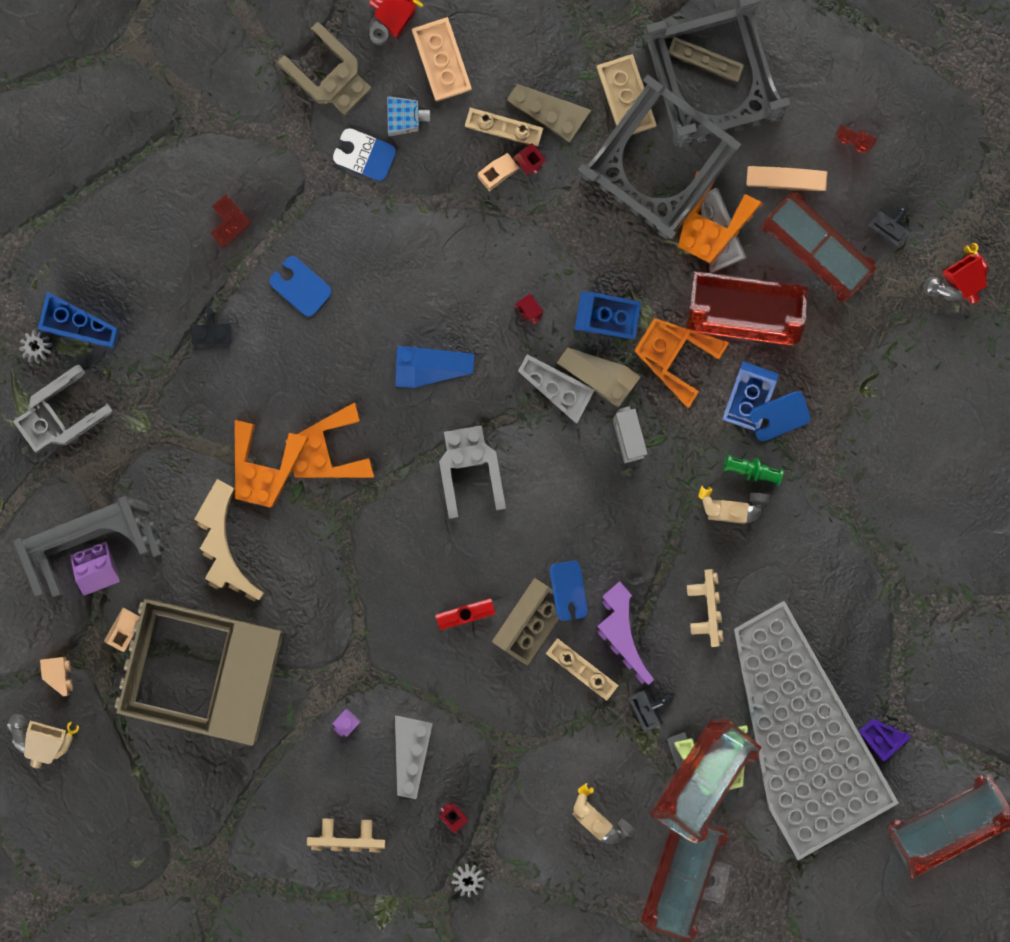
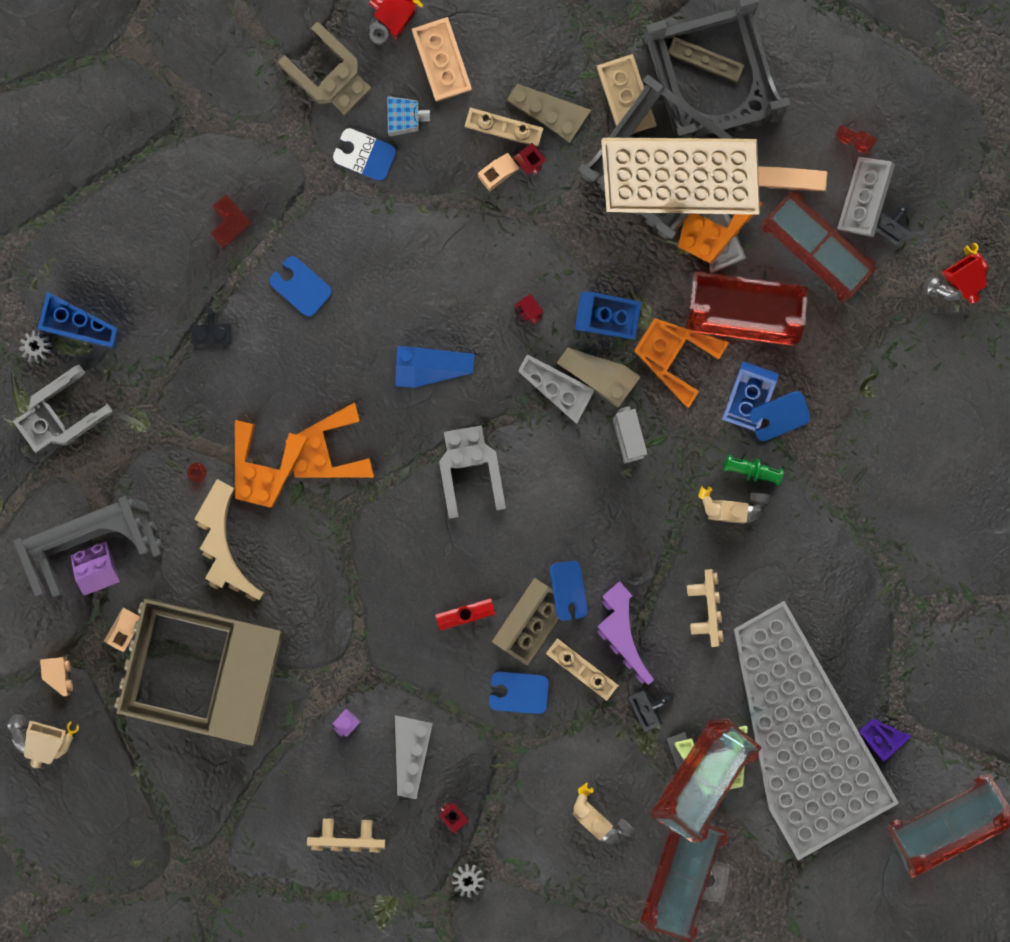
(192, 467): none -> clear red plate
(524, 693): none -> blue piece
(681, 175): none -> tan plate
(866, 196): none -> light grey plate

